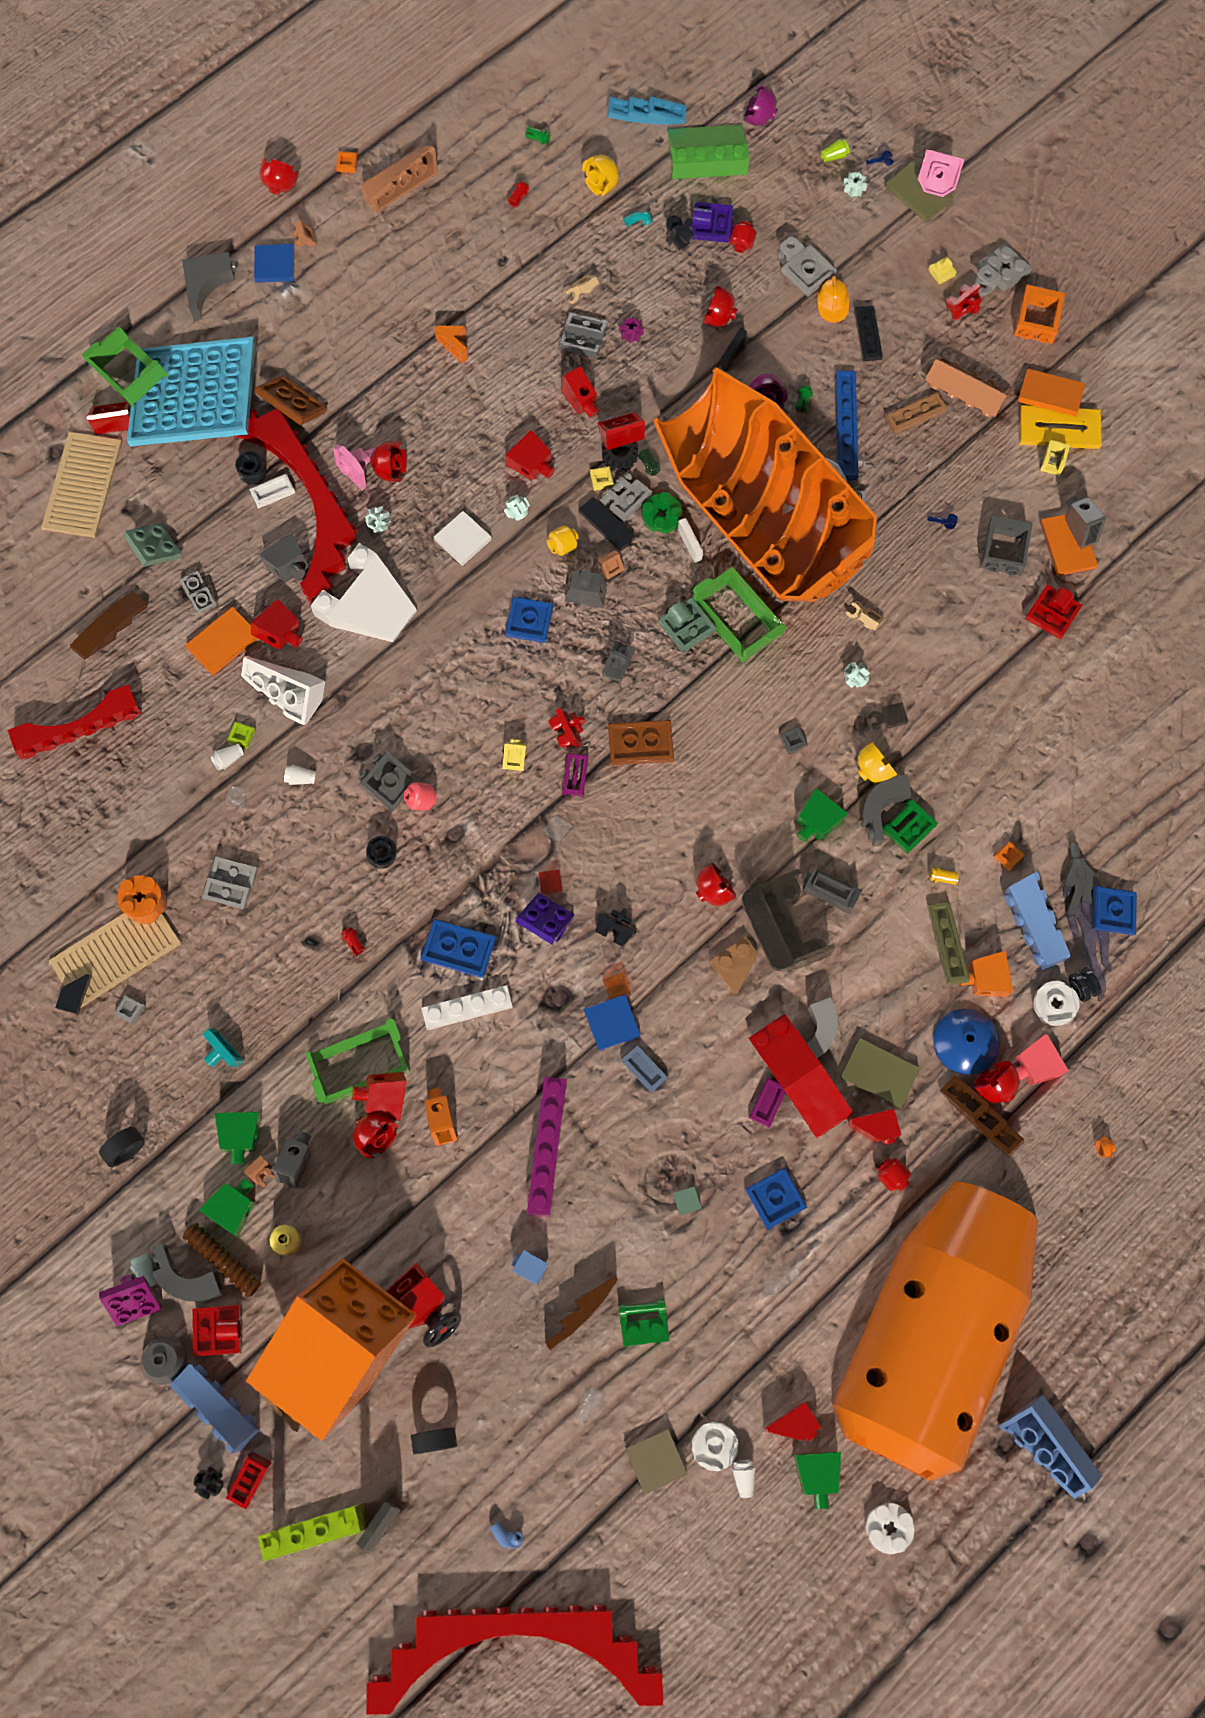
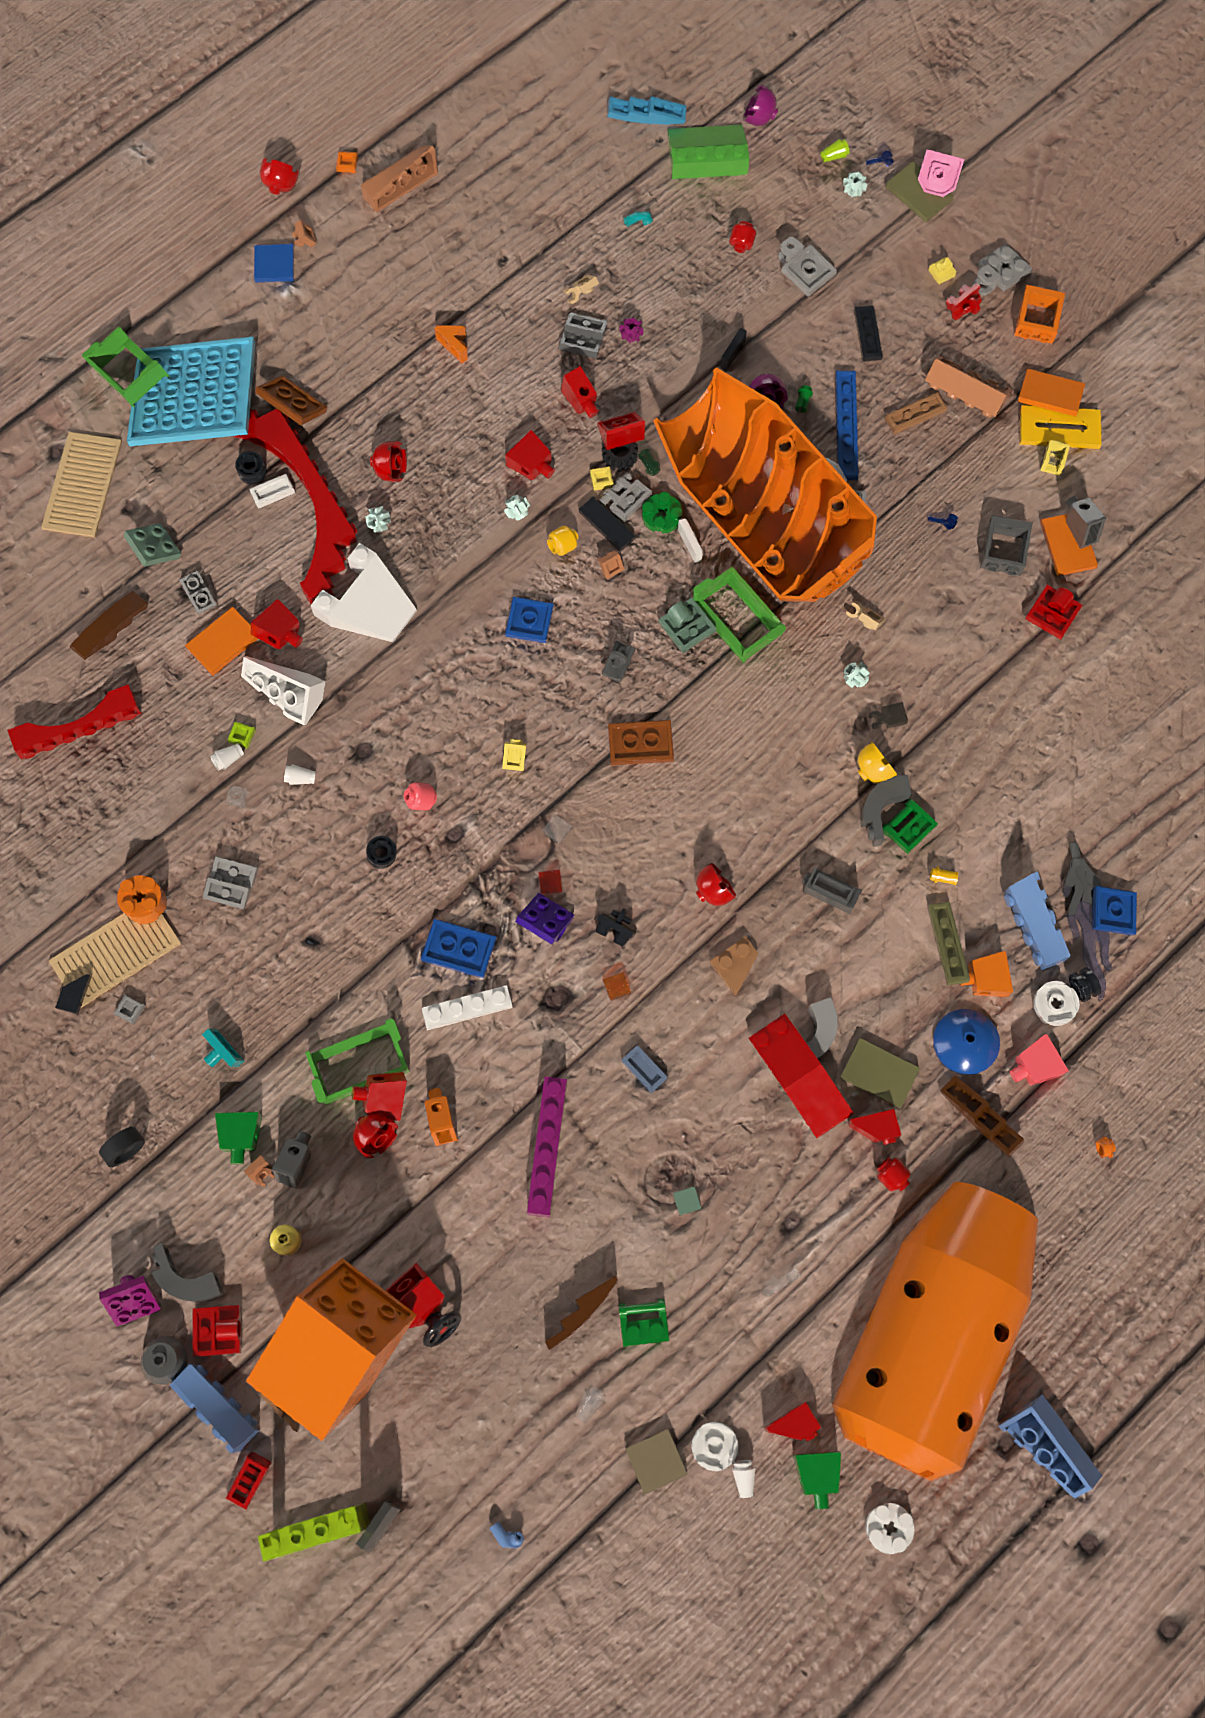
(109, 417): red slope -> none
(143, 1266): light aqua cone -> none
(203, 276): dark grey arch -> none
(208, 1483): black gear -> none
(221, 1259): reddish brown piece -> none
(230, 1206): green torso -> none
(285, 559): dark grey torso -> none
(353, 463): bright pink piece -> none
(353, 941): red pin -> none
(387, 780): dark grey plate -> none
(433, 1440): black tyre -> none
(462, 538): white tile -> none
(517, 195): red pin -> none
(529, 1267): medium blue brick -> none
(538, 135): green pin -> none
(562, 720): red hips -> none
(573, 791): magenta tile -> none
(580, 1628): red arch -> none
(586, 589): dark grey torso -> none
(601, 174): yellow cylinder -> none
(612, 1023): blue tile -> none
(680, 232): black hips -> none
(712, 222): dark purple plate -> none
(720, 308): red cylinder -> none
(768, 1103): magenta tile -> none
(775, 928): clear smoke windscreen -> none
(775, 1198): blue tile -> none
(793, 740): dark grey tile -> none
(819, 817): green torso -> none
(833, 300): light orange piece -> none
(998, 1084): red cylinder -> none
(1009, 856): orange tile -> none

